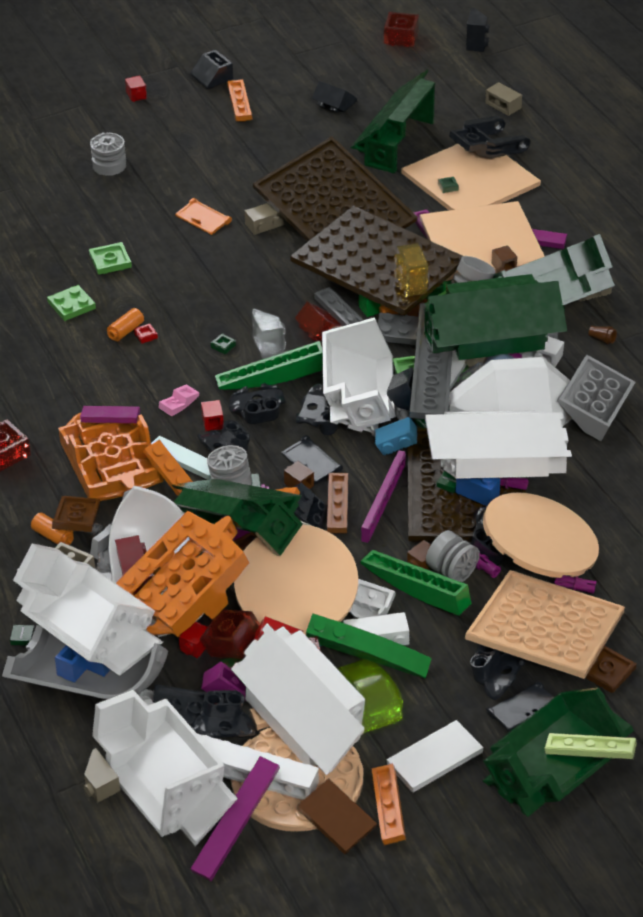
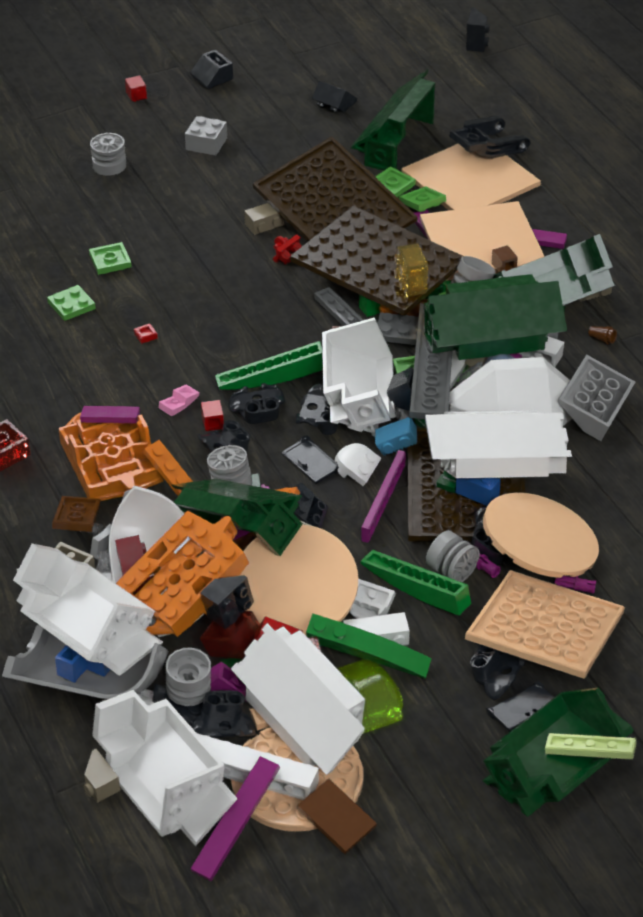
(21, 634): tile -> none
(43, 525): orange brick -> none
(125, 324): orange brick -> none
(186, 458): light aqua tile -> none
(188, 676): none -> light grey wheel
(190, 640): red brick -> none
(203, 216): door -> none
(206, 135): none -> light grey brick
(223, 343): dark green tile -> none
(227, 599): none -> black slope
(239, 100): orange plate -> none
(268, 334): clear slope -> none
(284, 247): none -> red hips
(297, 474): brick -> none
(315, 320): clear red slope -> none
(337, 503): plate -> none
(357, 462): none -> white slope
(388, 804): orange plate -> none
(396, 181): none -> bright green plate
(401, 29): clear red brick -> none
(418, 554): reddish brown brick -> none
(423, 199): none -> bright green plate
(435, 756): white tile -> none
(448, 184): dark green tile -> none
(503, 99): dark tan brick -> none
(515, 482): magenta axle -> none
(610, 669): reddish brown tile -> none

